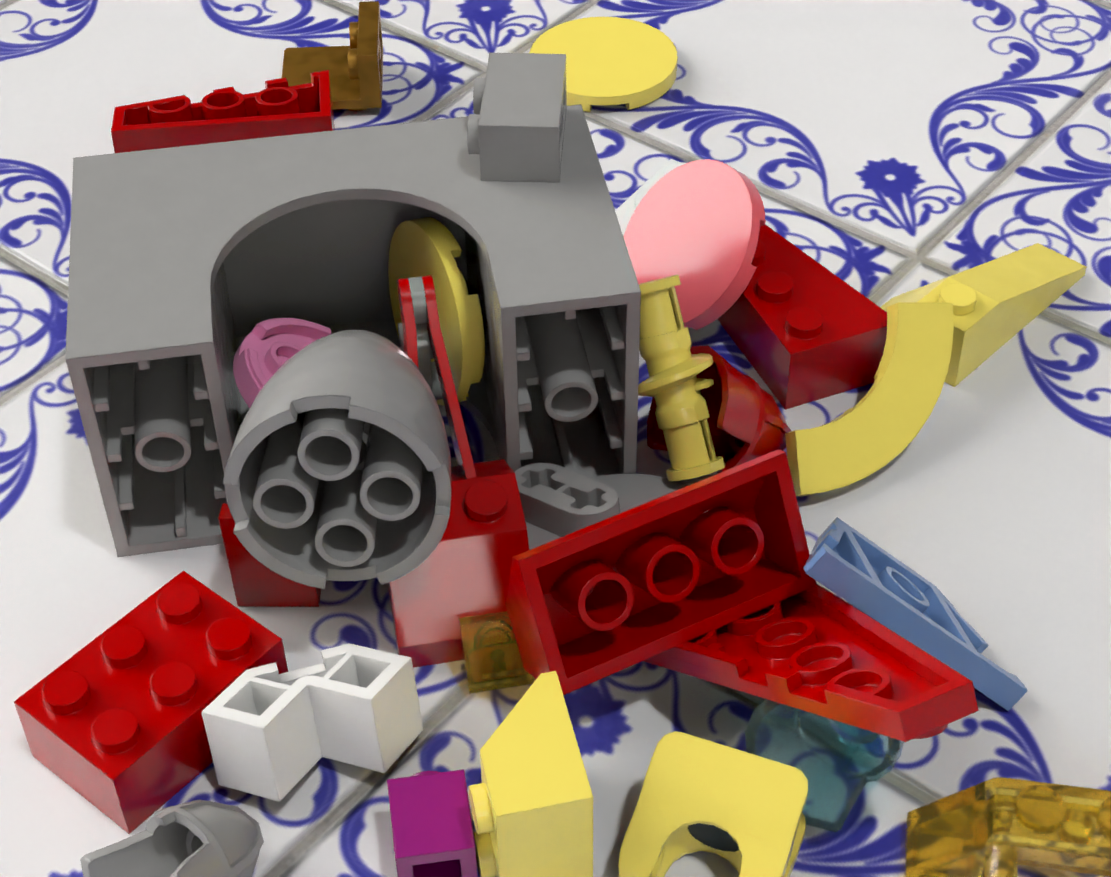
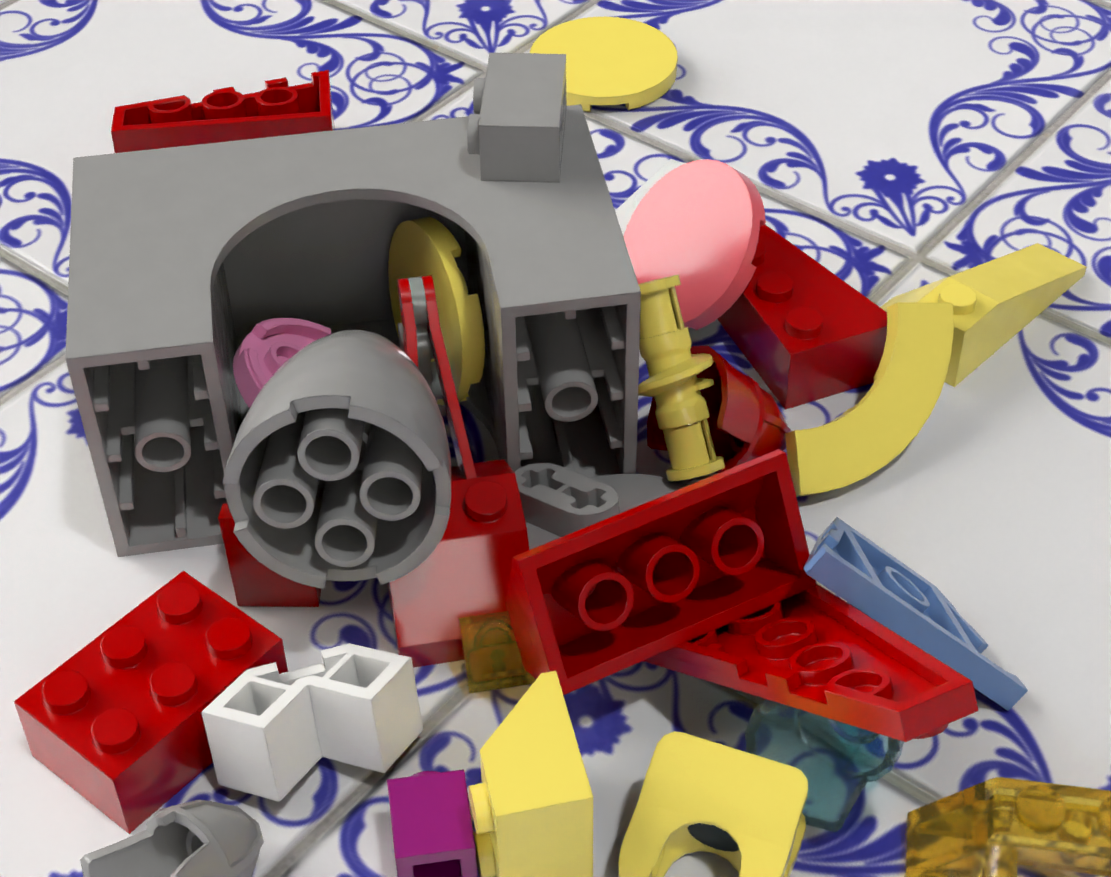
(353, 69): pearl gold bracket -> none

